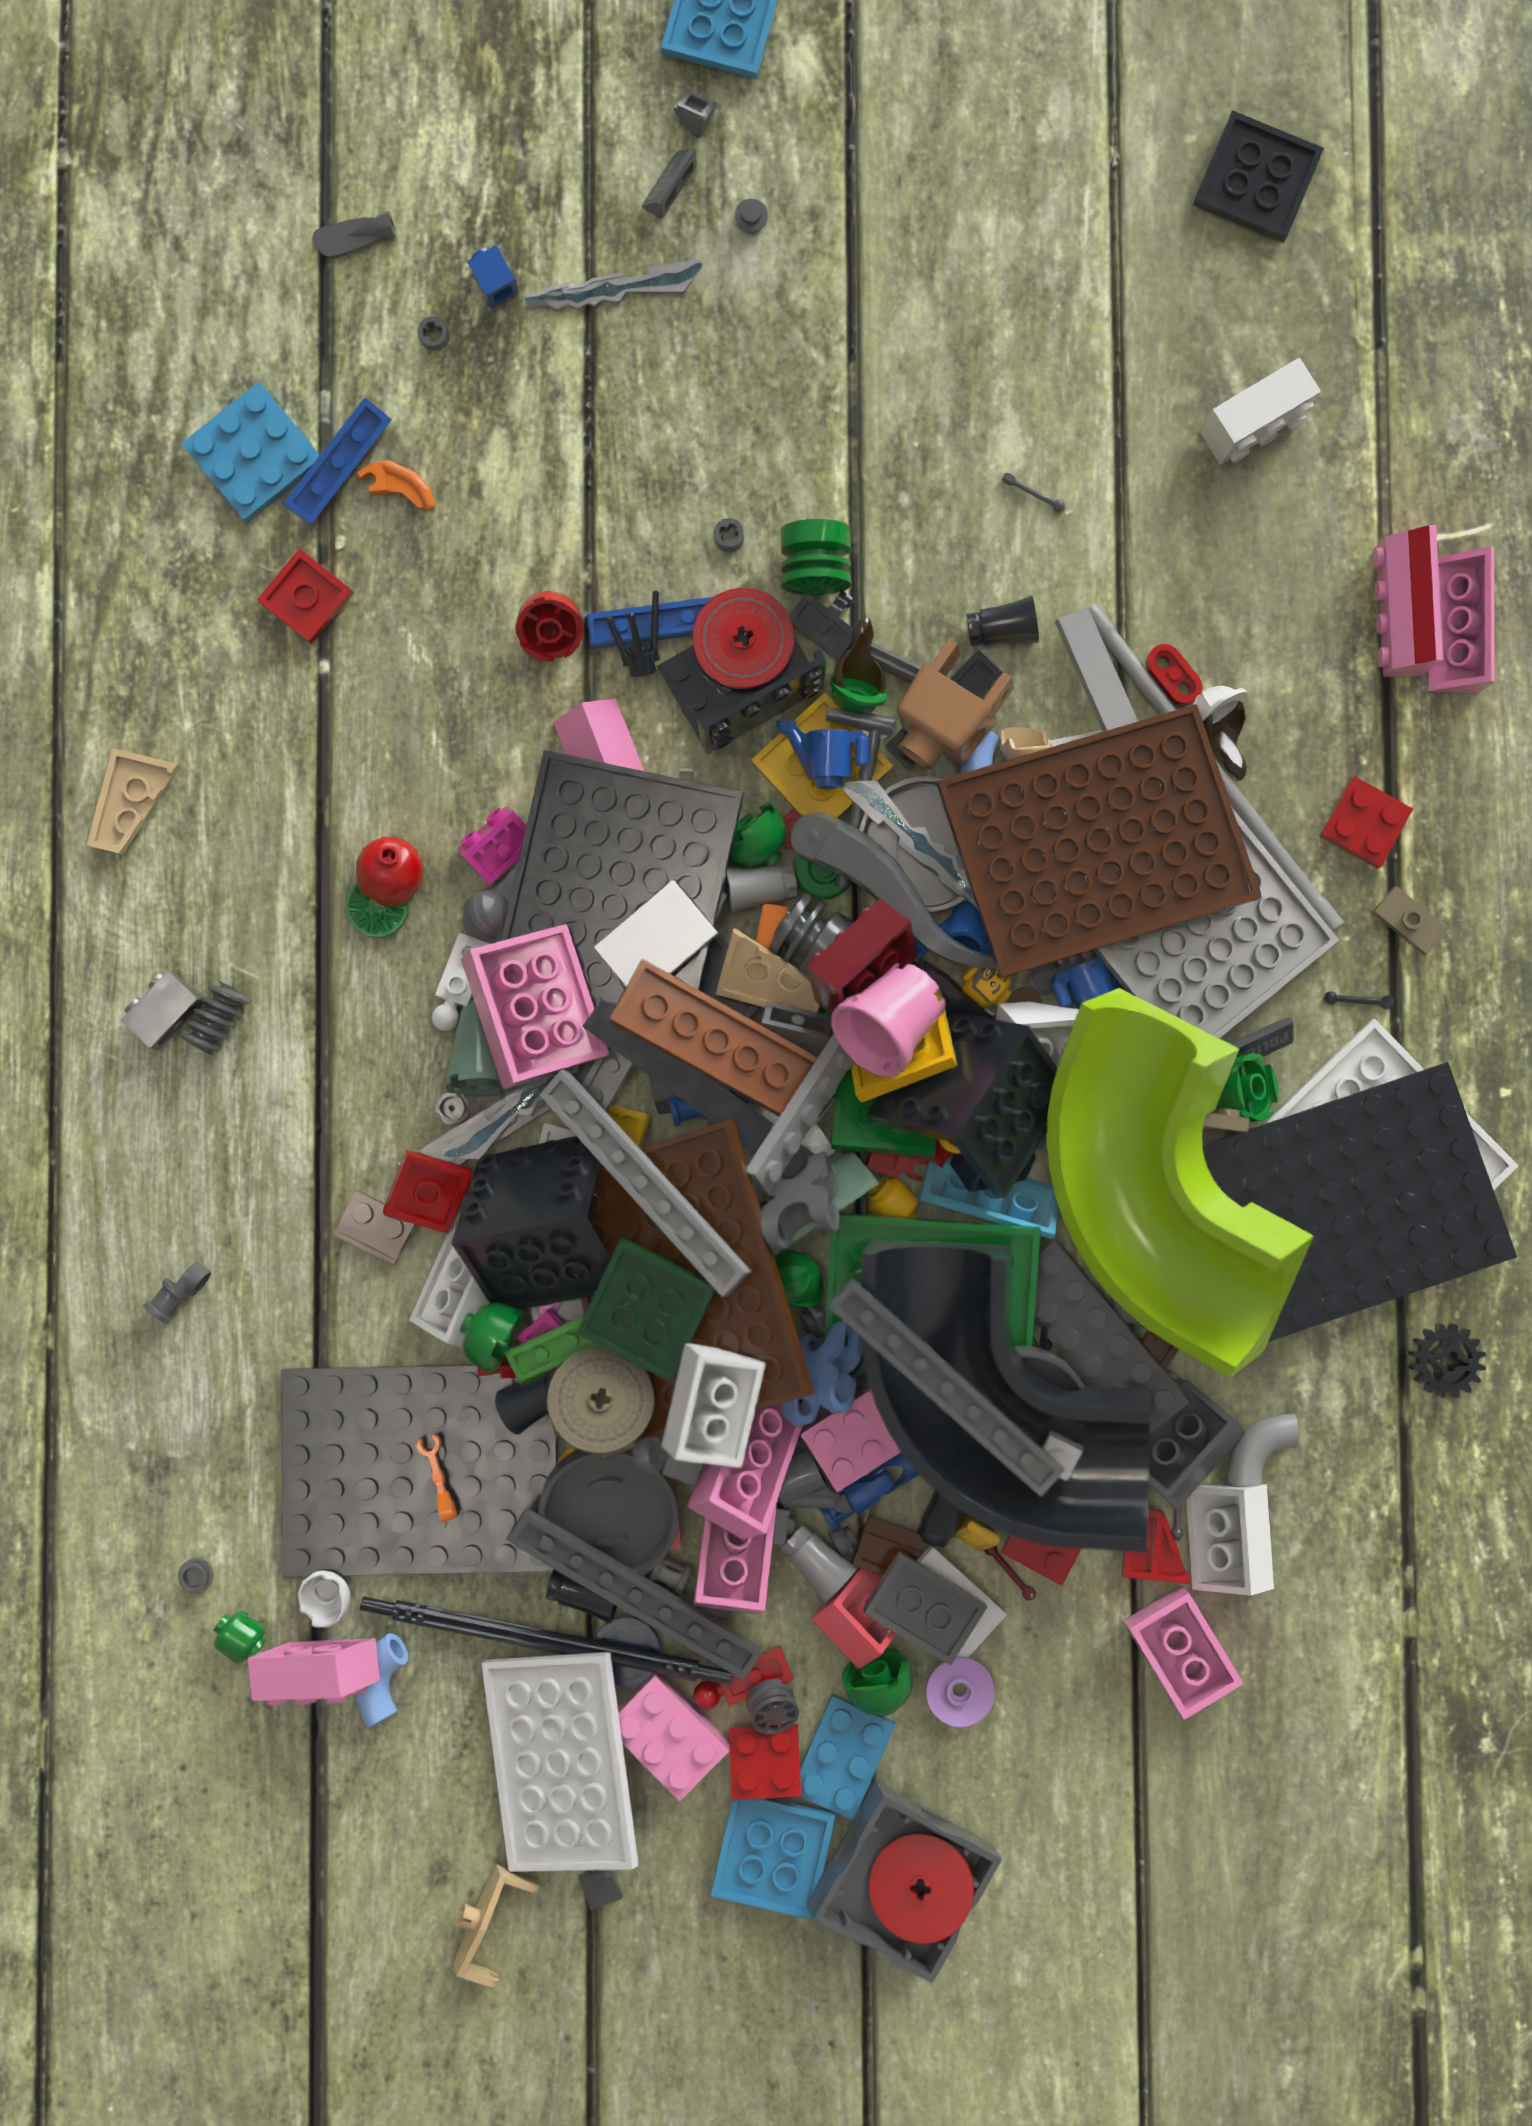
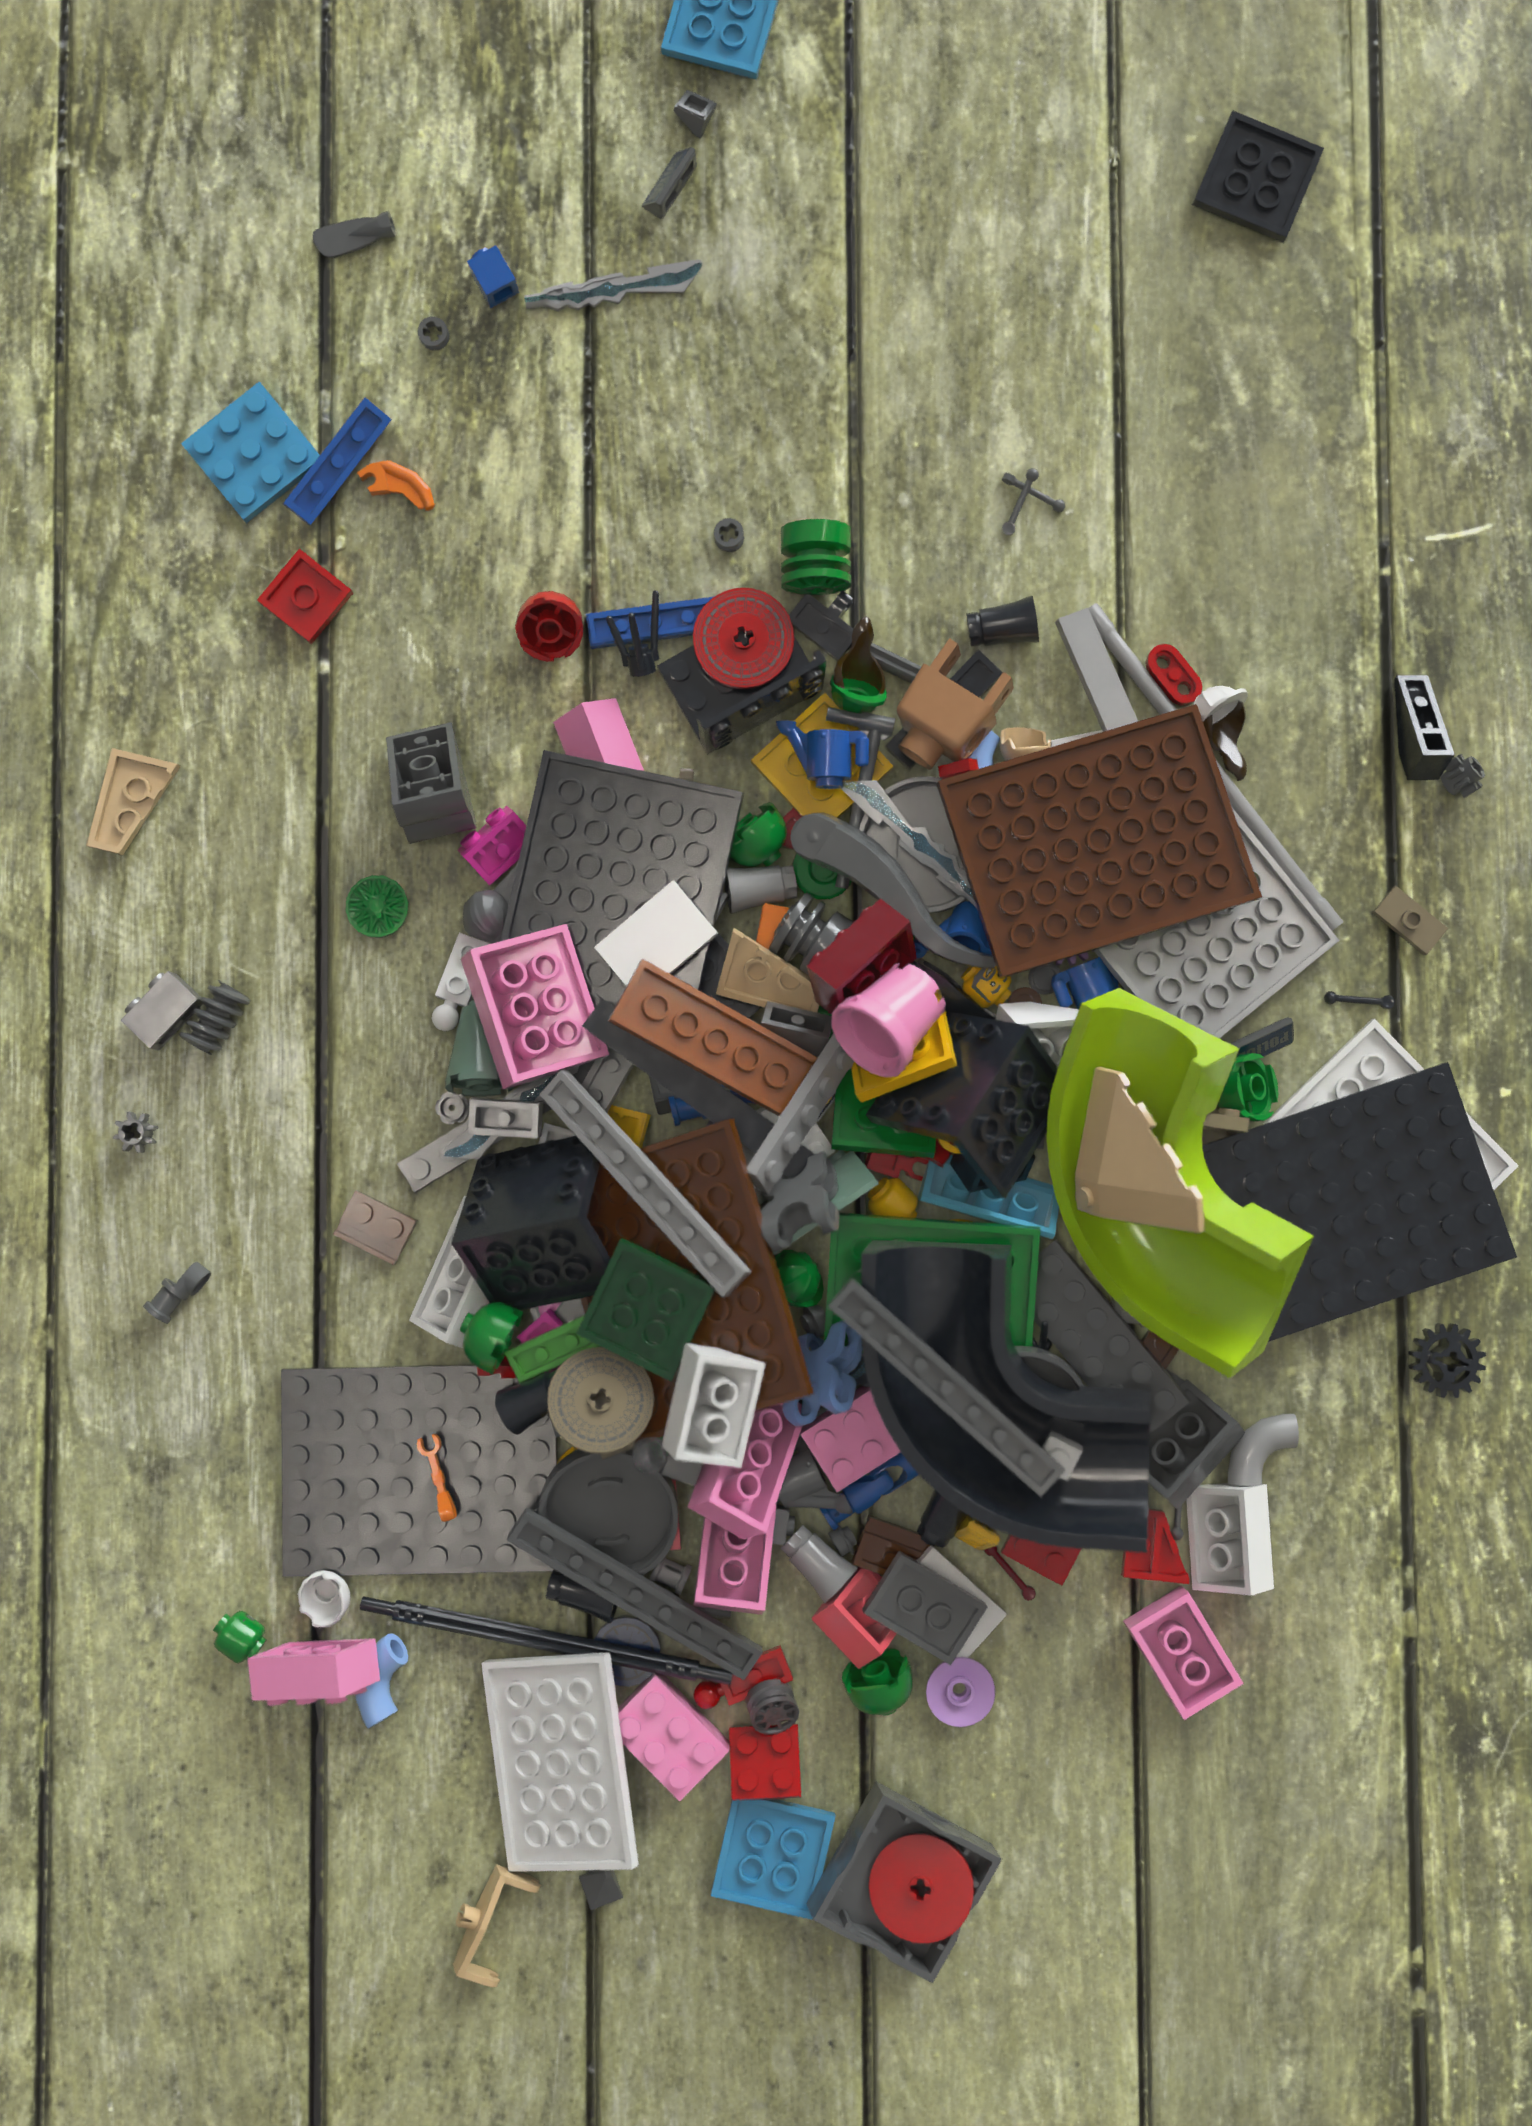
(143, 1127): none -> dark grey gear
(195, 1575): dark grey plate -> none
(389, 871): red cylinder -> none
(427, 1191): red plate -> none
(429, 783): none -> dark grey brick
(505, 1118): none -> flat silver brick
(751, 215): dark grey plate -> none
(843, 1756): dark azure plate -> none
(958, 767): none -> red tile
(1008, 527): none -> dark grey hinge
(1124, 1167): none -> tan slope
(1260, 412): white brick -> none
(1366, 822): red plate -> none
(1408, 602): bright pink slope -> none
(1420, 729): none -> black slope
(1463, 776): none -> dark grey gear
(1466, 622): bright pink slope -> none

